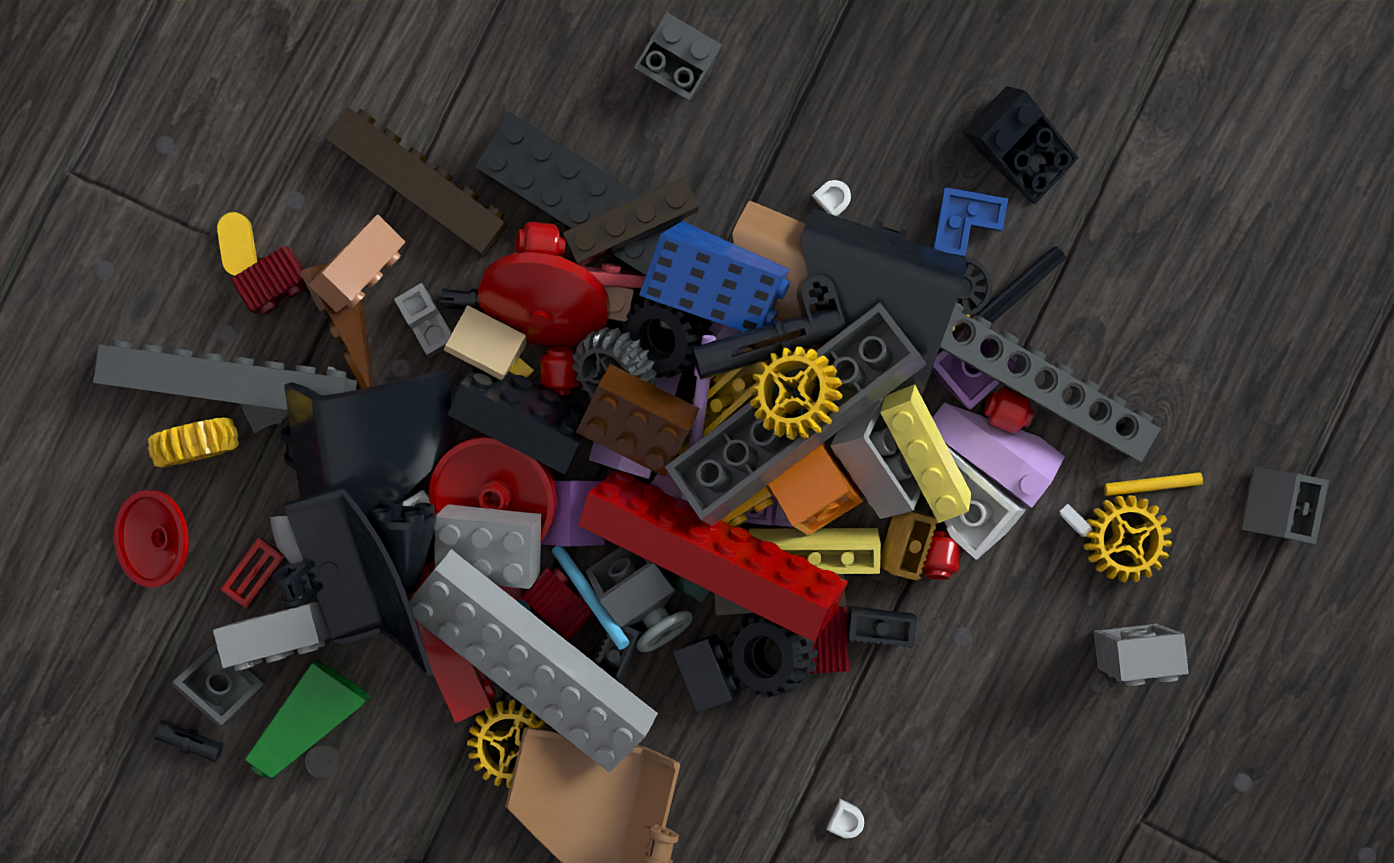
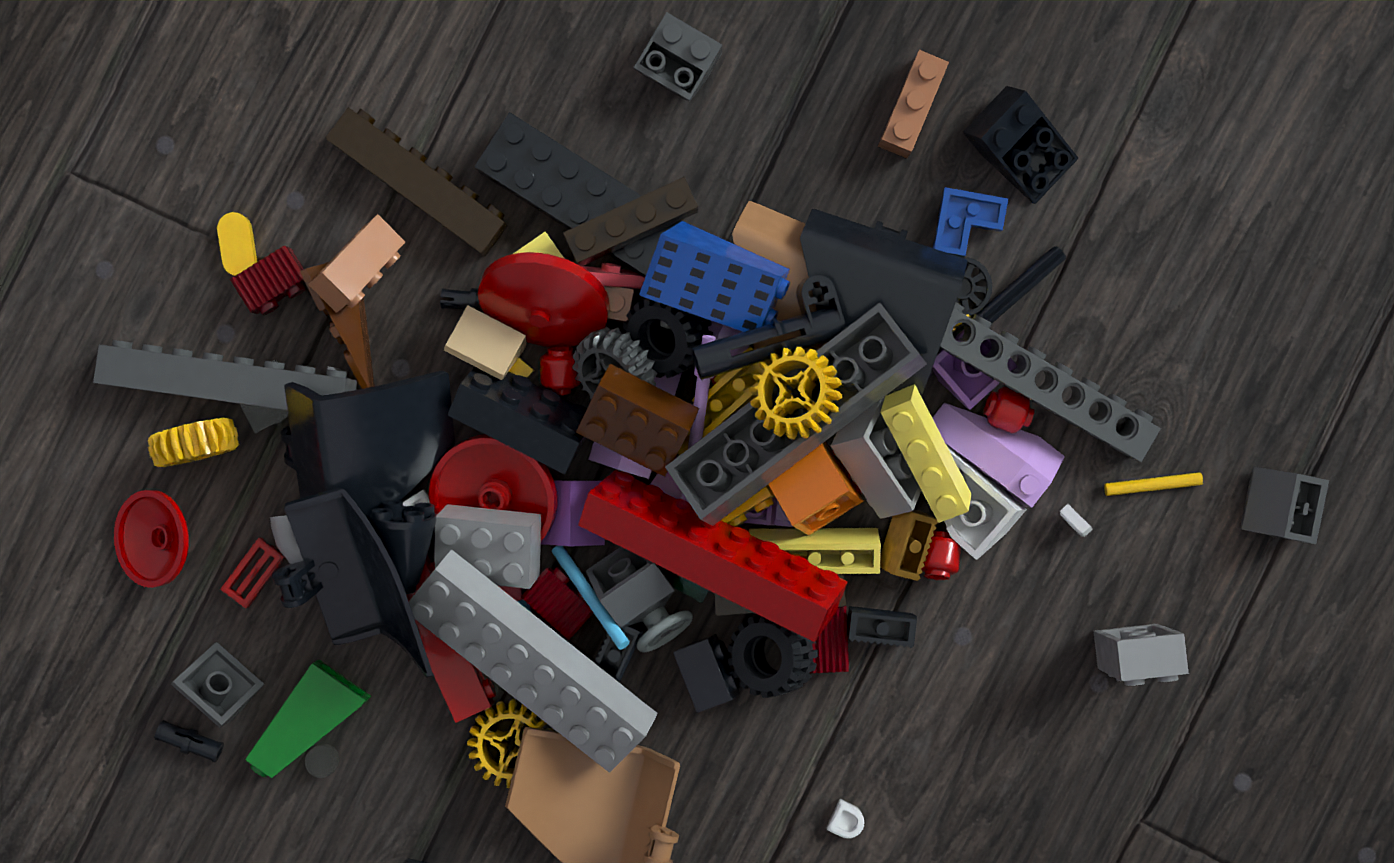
(271, 636): light grey brick -> none
(424, 319): light grey slope -> none
(540, 238): red head -> none
(833, 197): white tile -> none
(913, 104): none -> nougat brick
(1135, 549): yellow gear -> none

